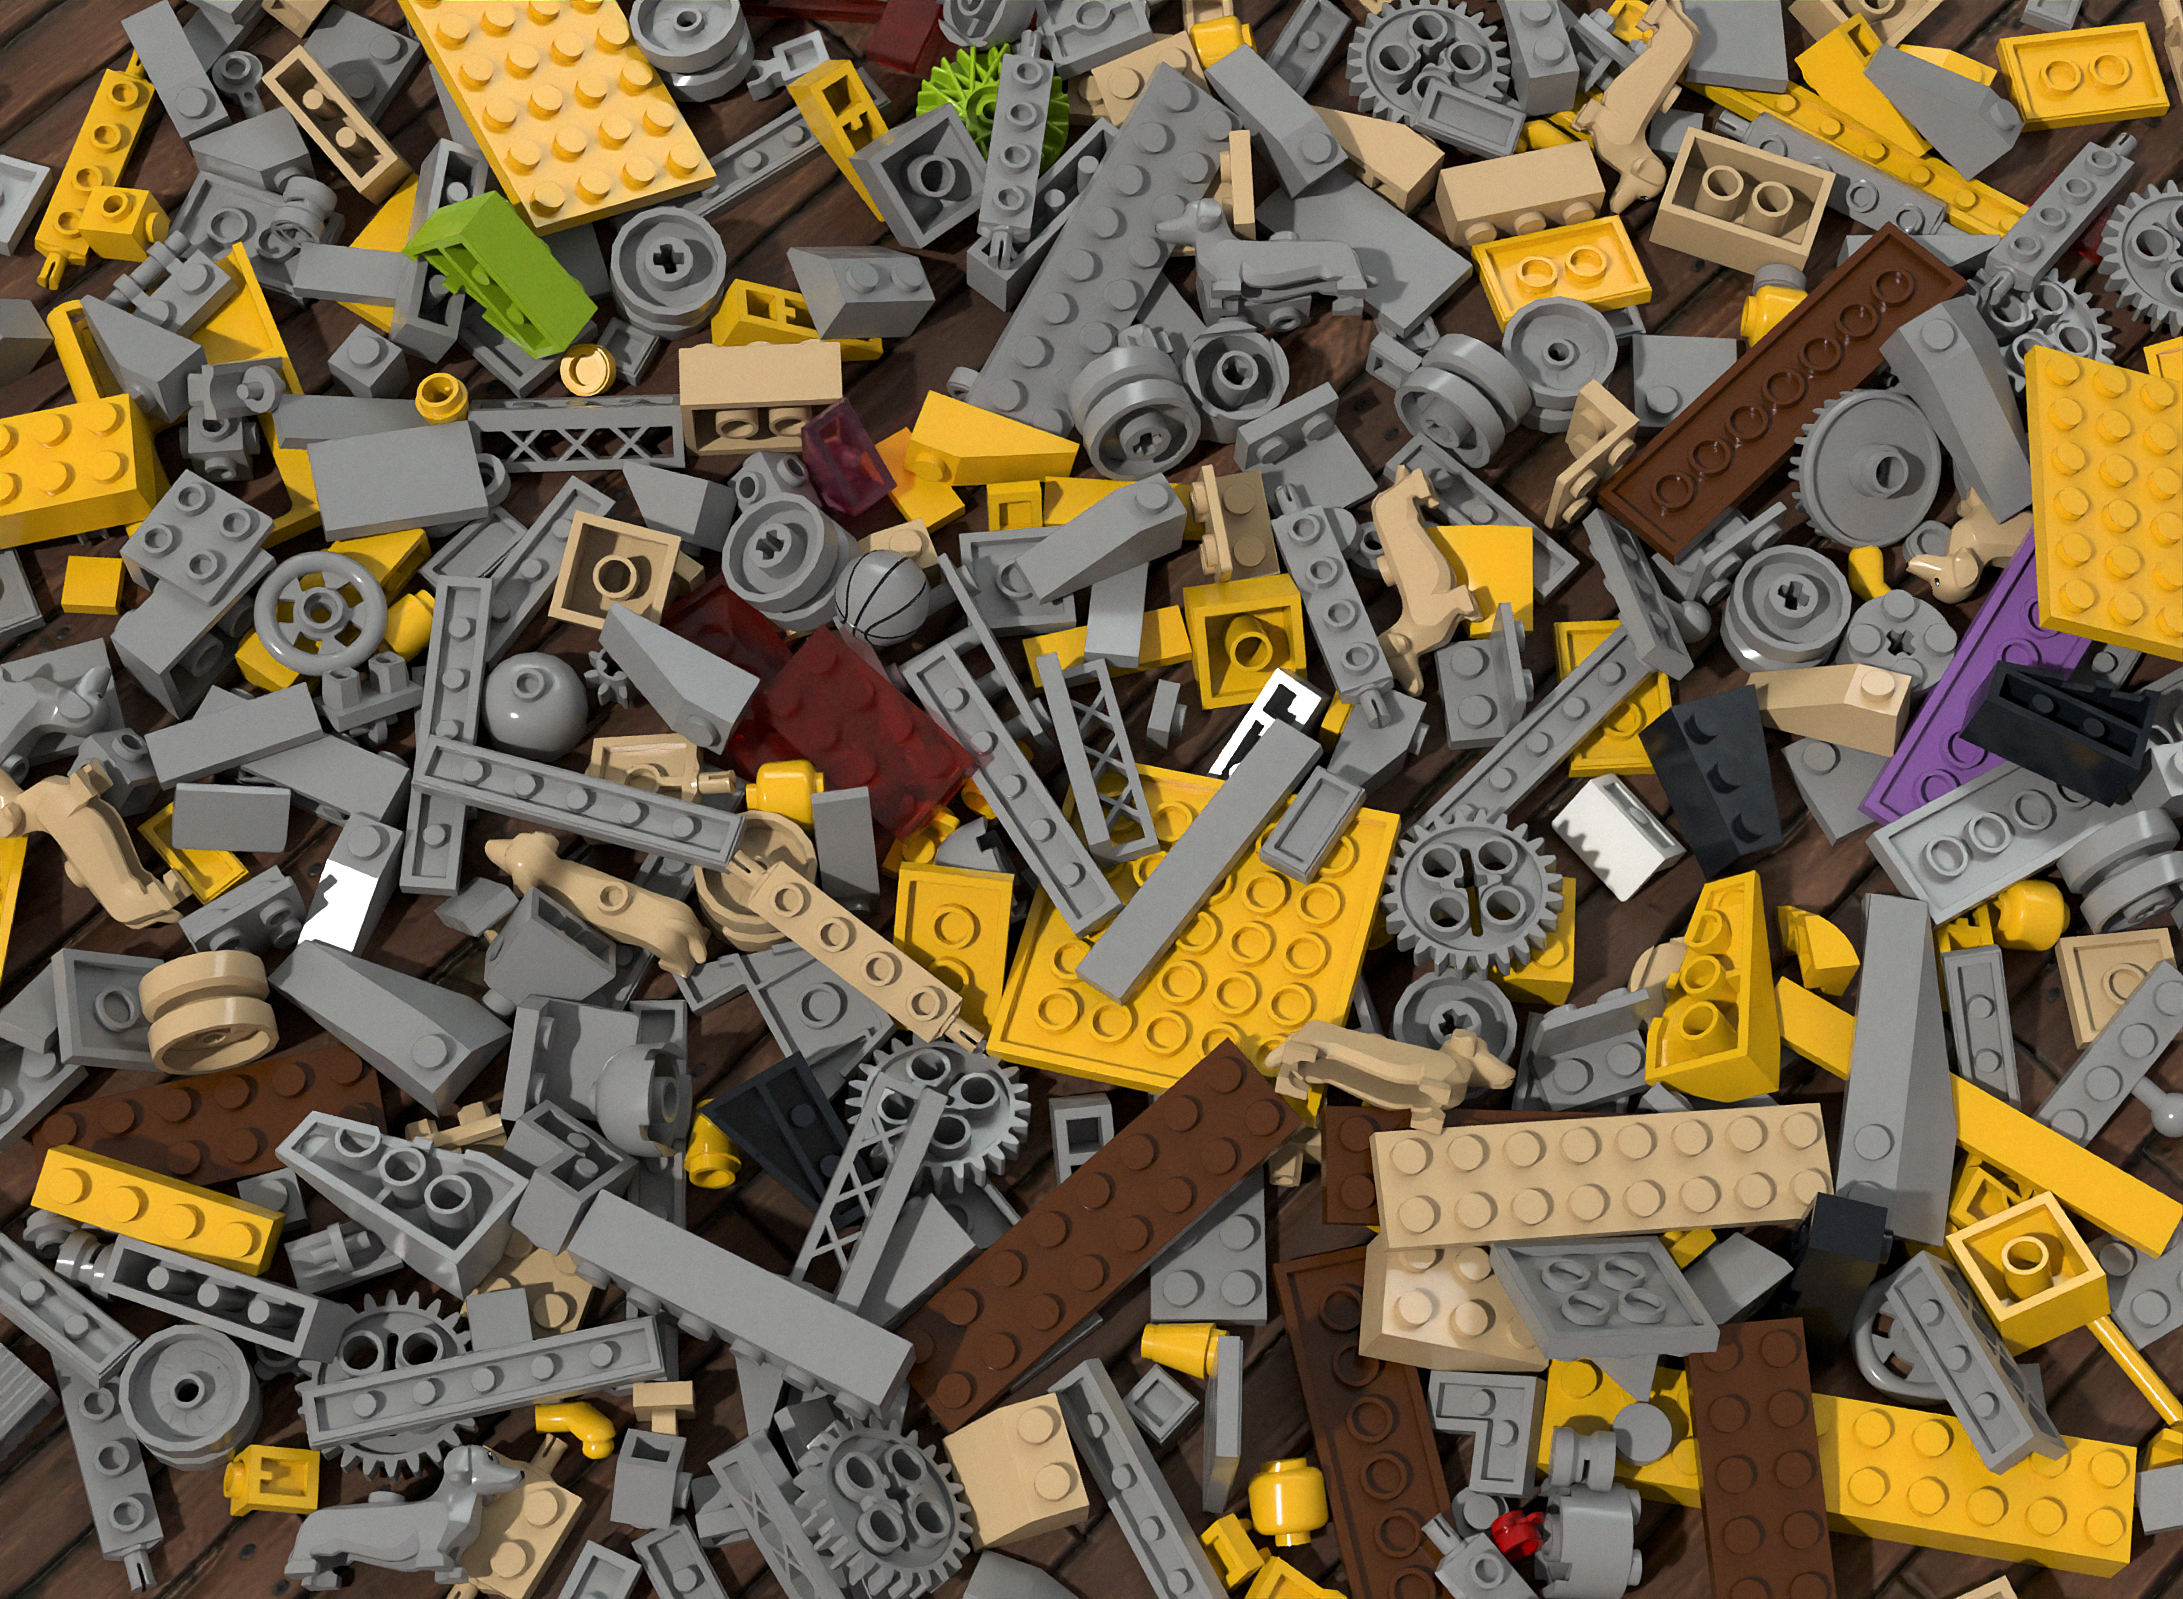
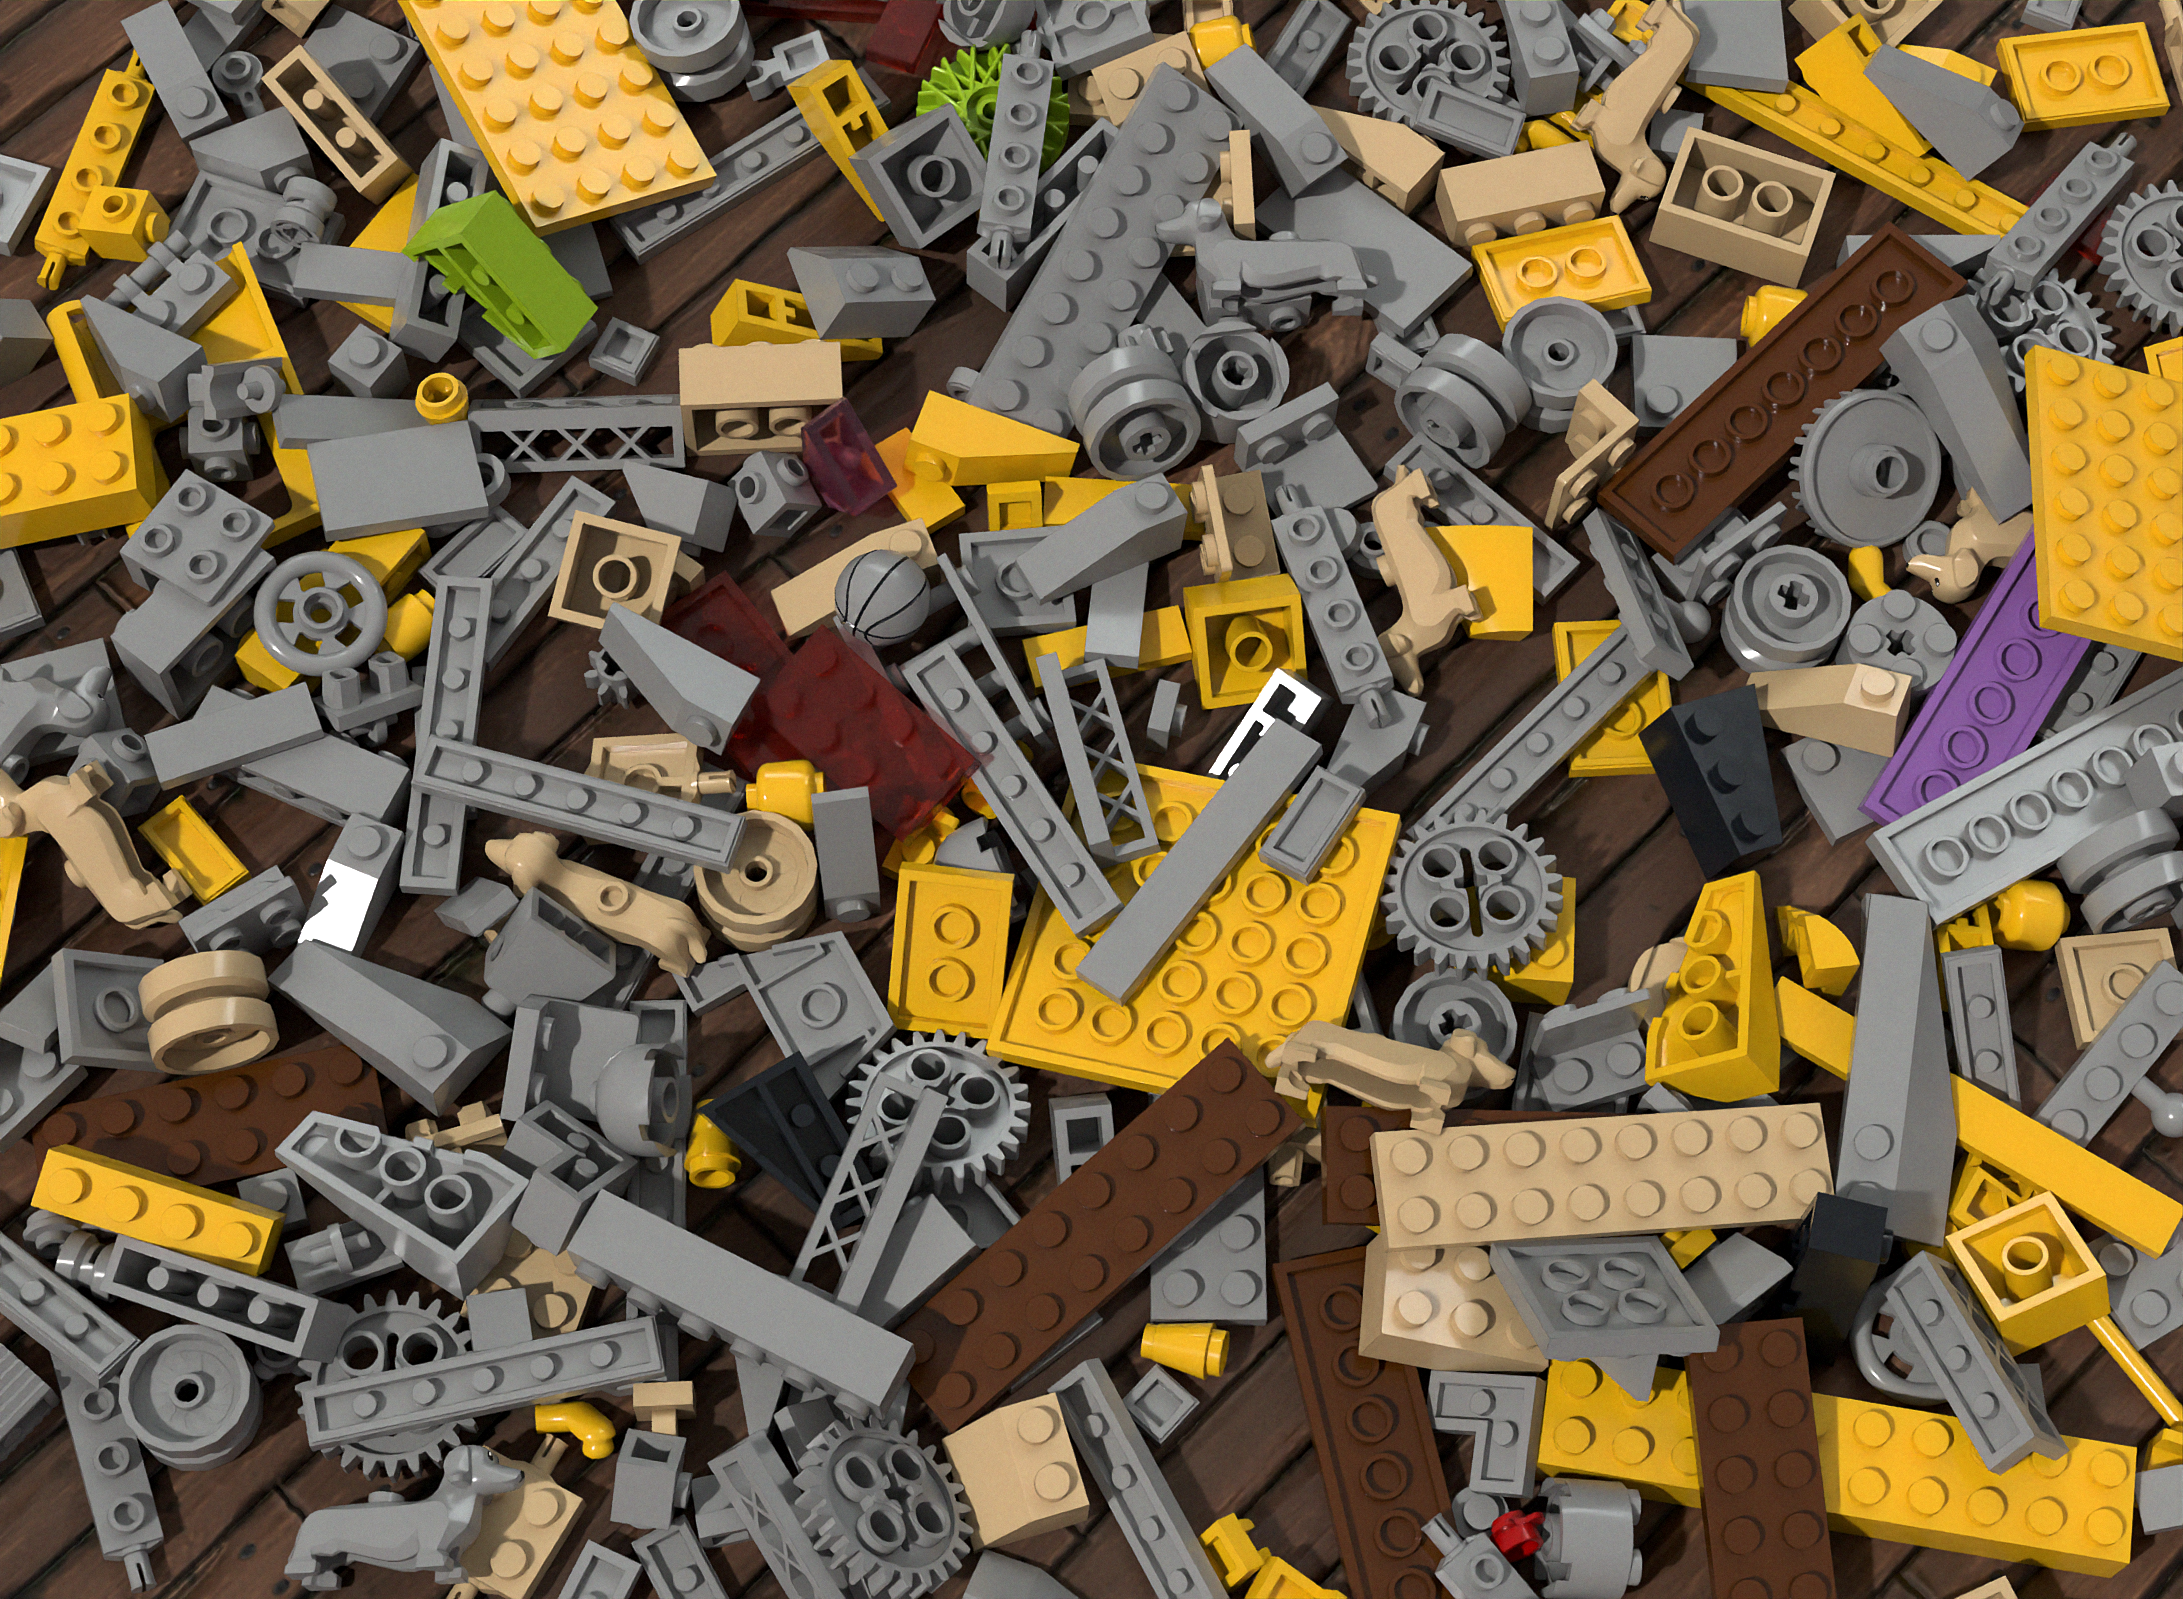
(93, 585): yellow tile -> none
(230, 817): light grey slope -> none
(273, 1480): yellow bracket -> none
(534, 707): light grey cylinder -> none
(588, 369): yellow tile -> none
(665, 243): light grey wheel -> none
(787, 560): light grey wheel -> none
(854, 951): tan plate -> none
(1222, 1424): light grey tile -> none
(1287, 1500): yellow head -> none
(1334, 724): yellow tile -> none
(1484, 684): light grey bracket -> none
(1582, 1458): light grey wheel -> none
(1616, 836): white panel -> none
(1641, 1434): light grey tile -> none
(1779, 275): light grey tile -> none
(1858, 187): light grey plate -> none
(2062, 728): black wedge -> none

